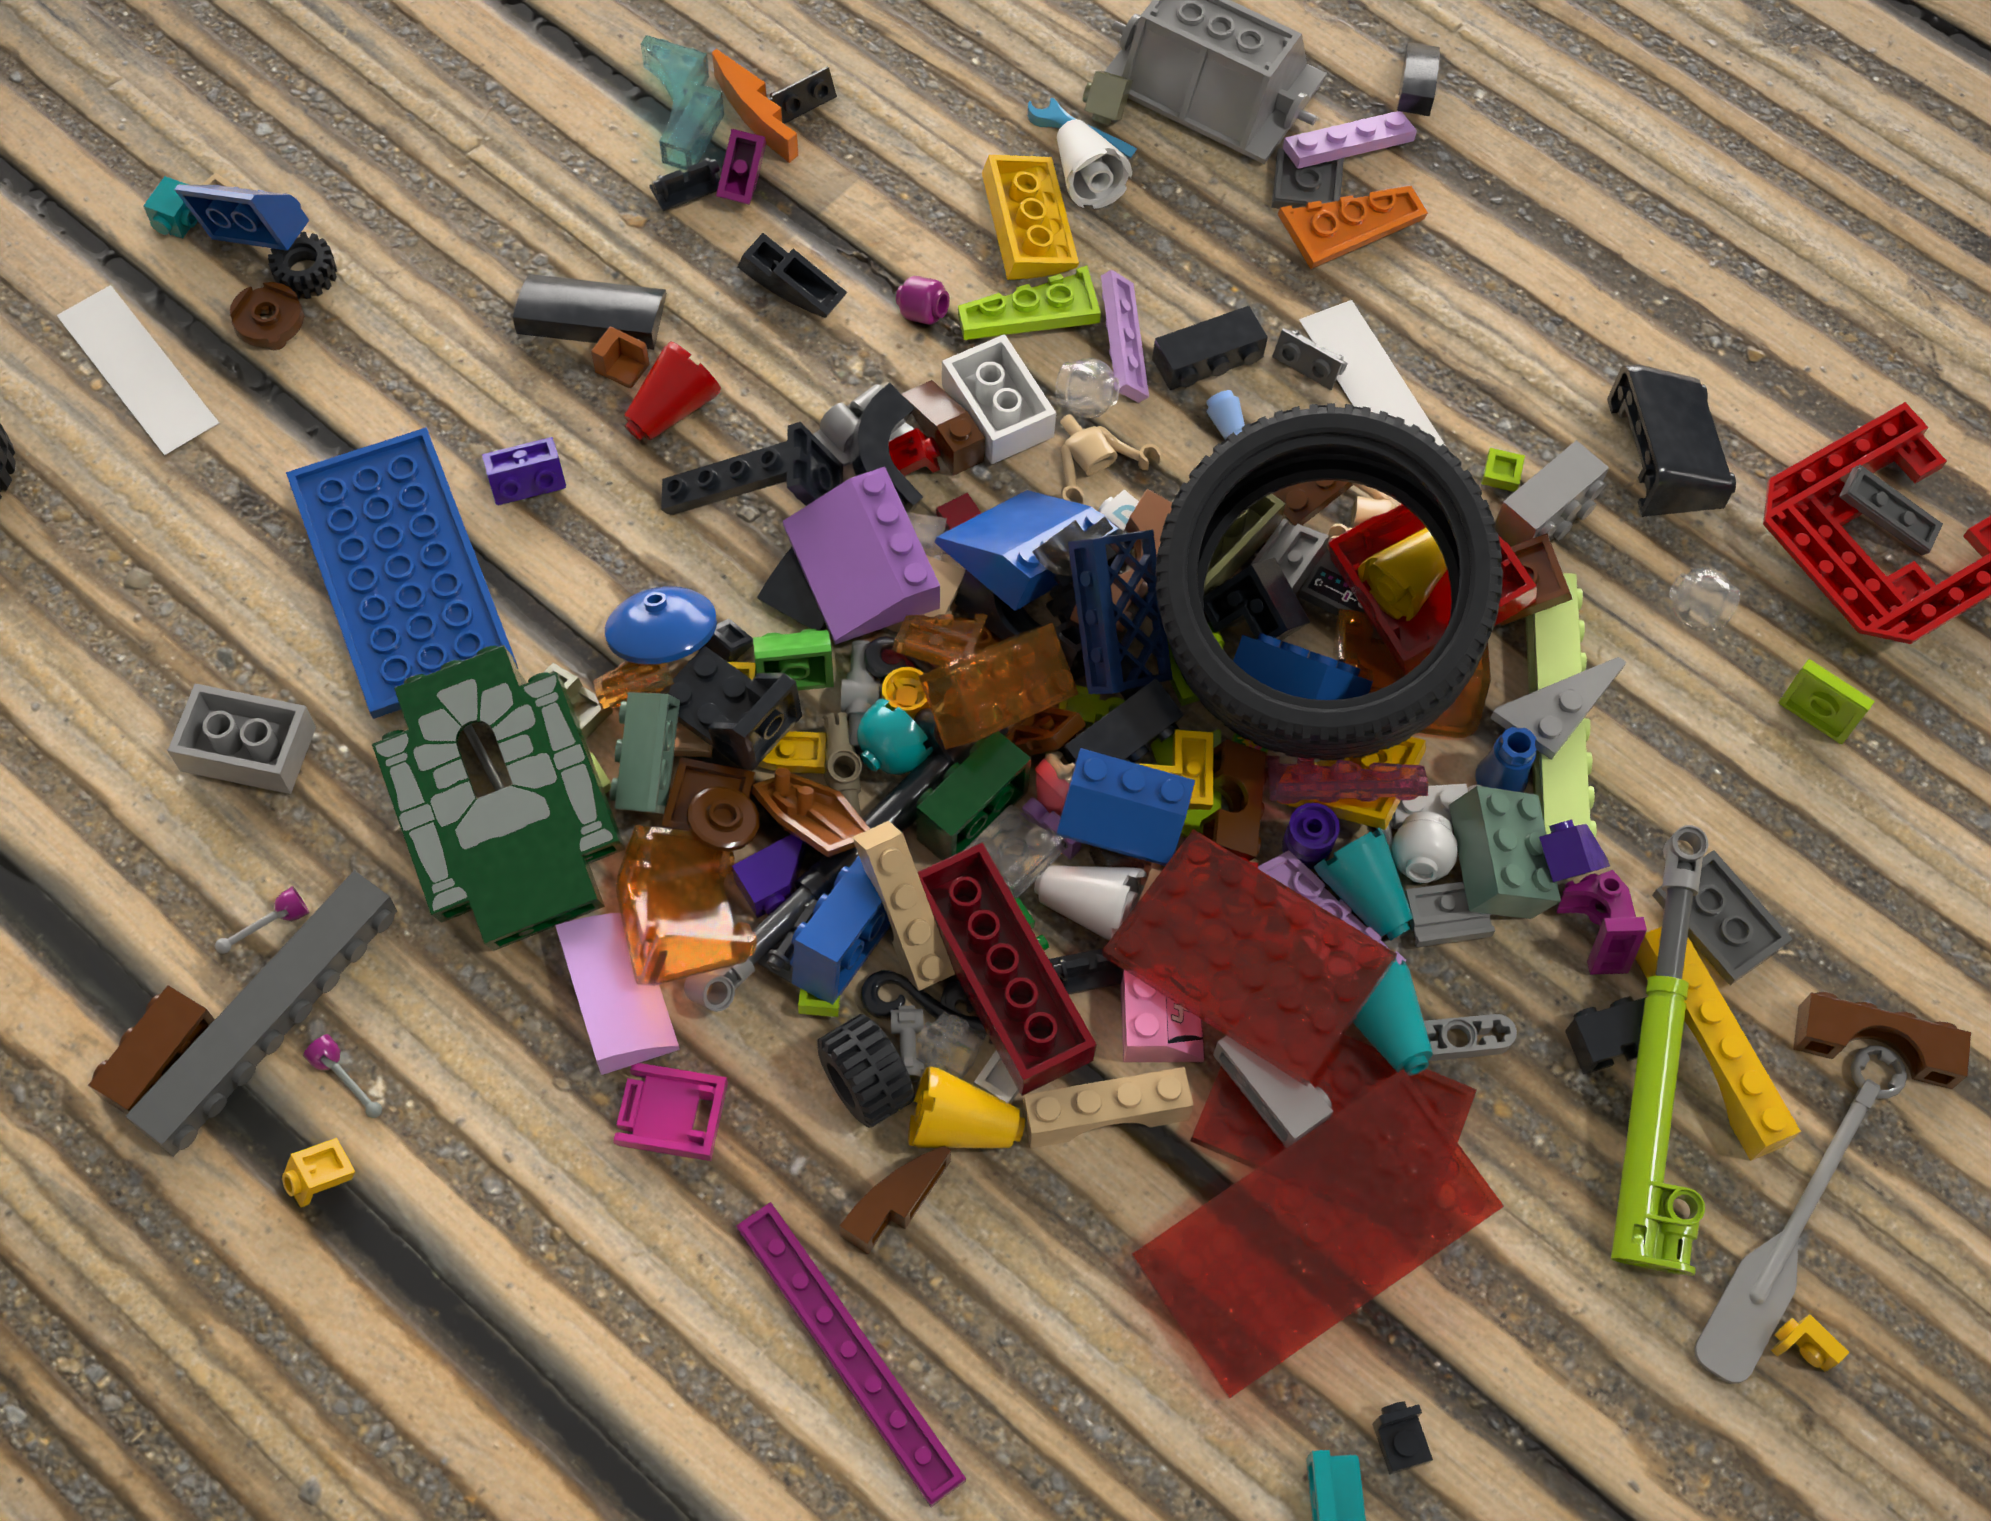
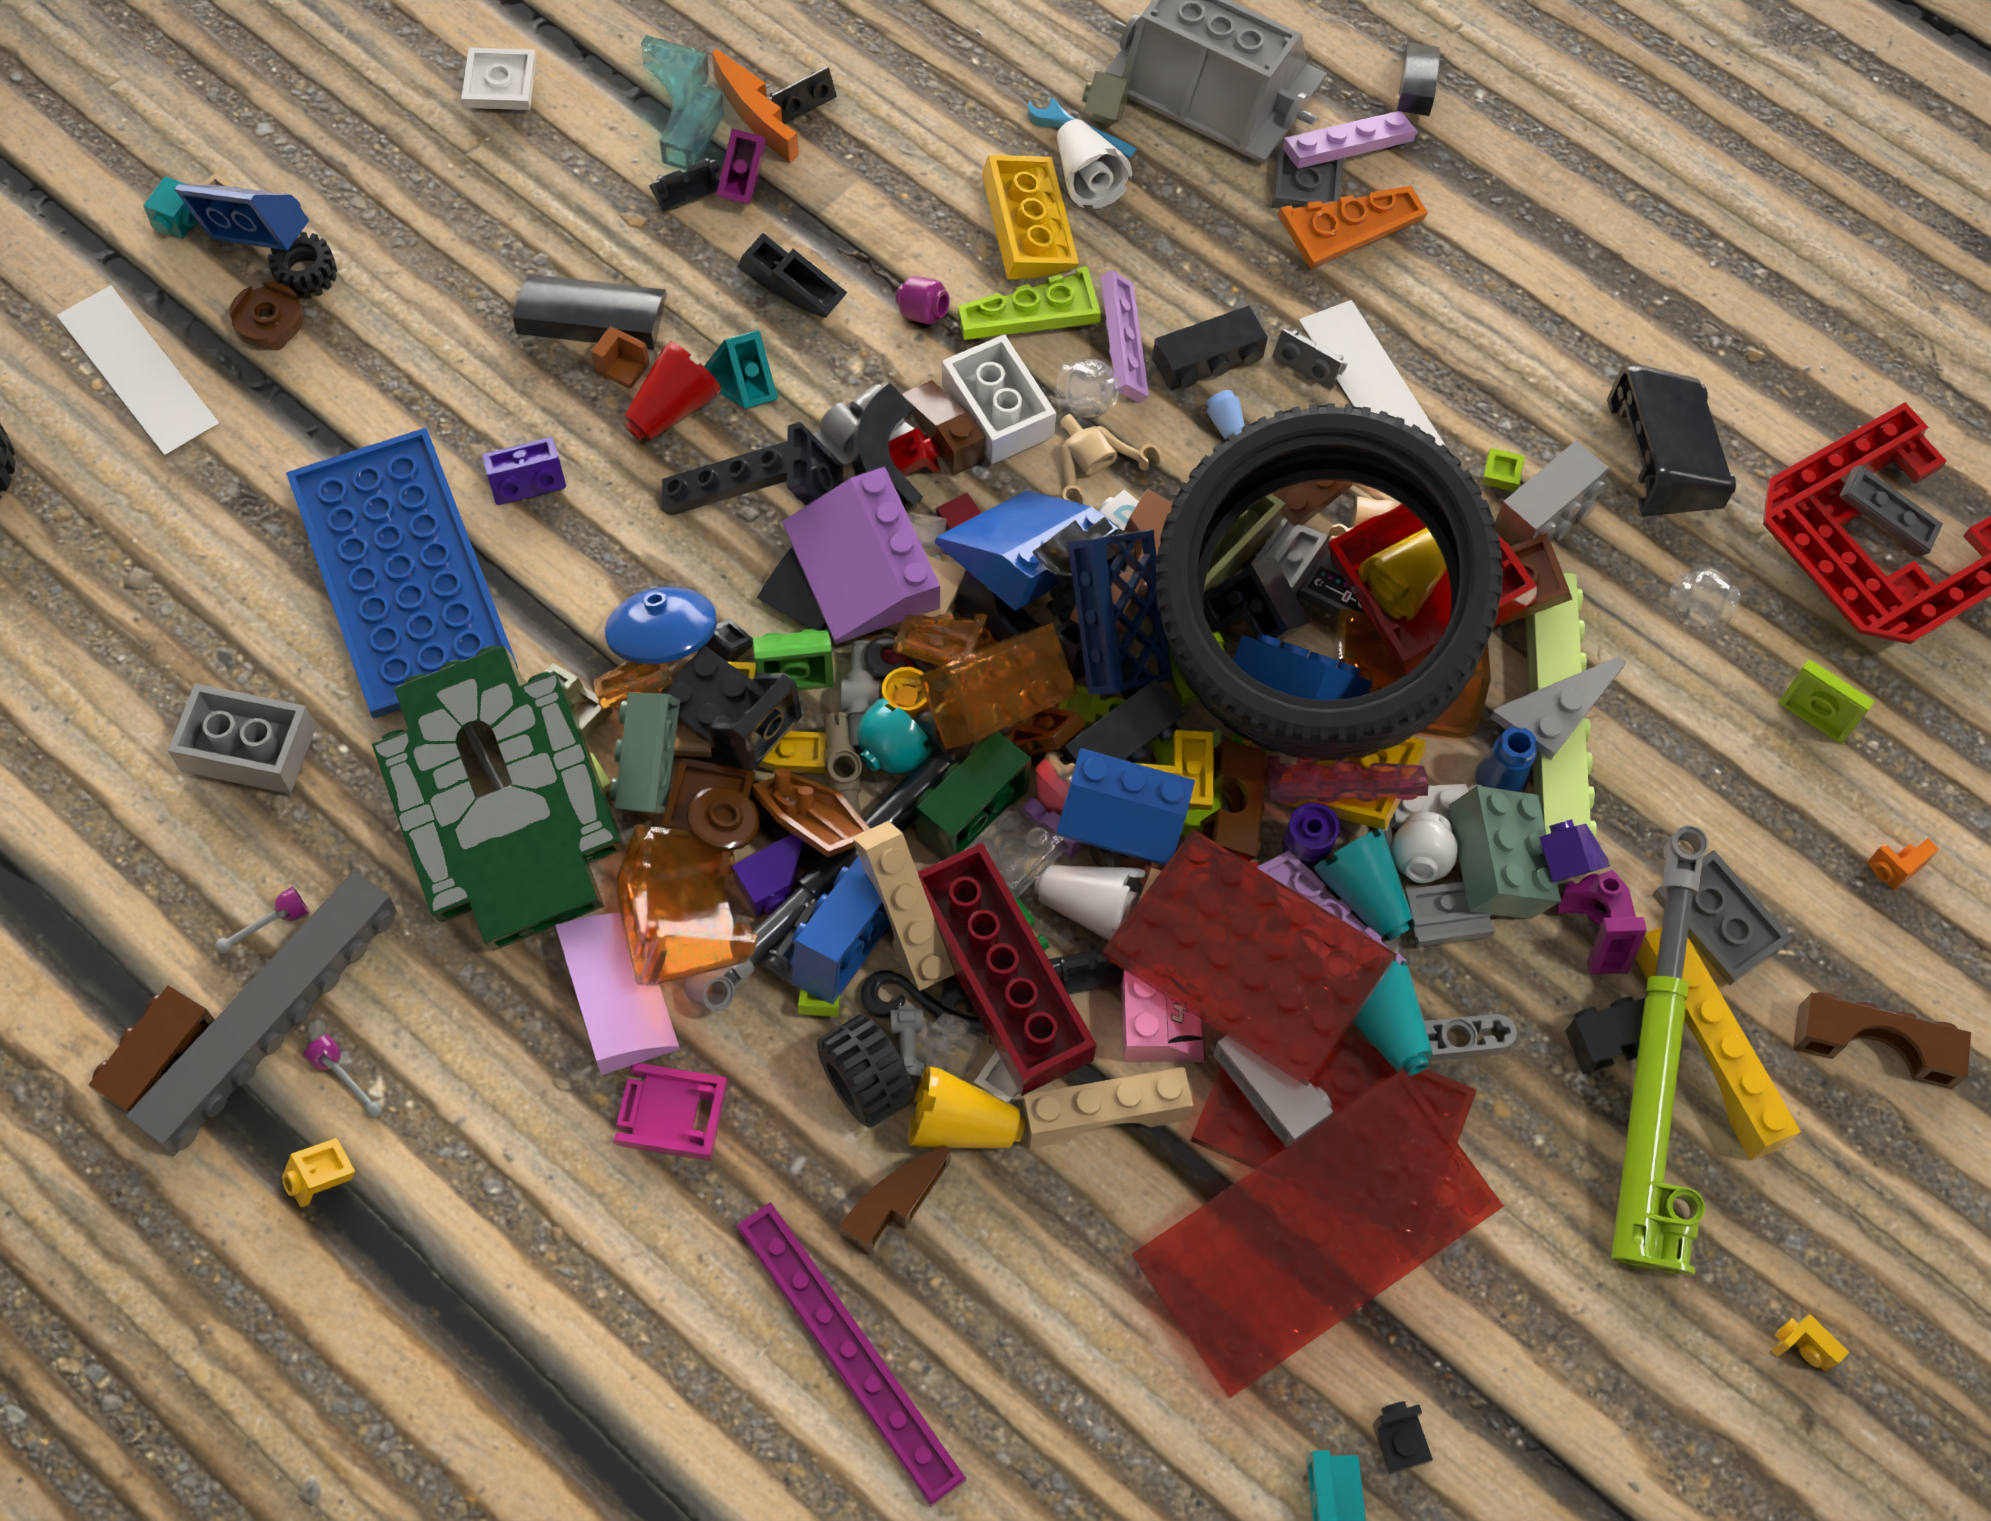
(499, 78): none -> white plate
(743, 370): none -> teal slope
(1768, 1275): light grey piece -> none
(1899, 868): none -> orange bracket

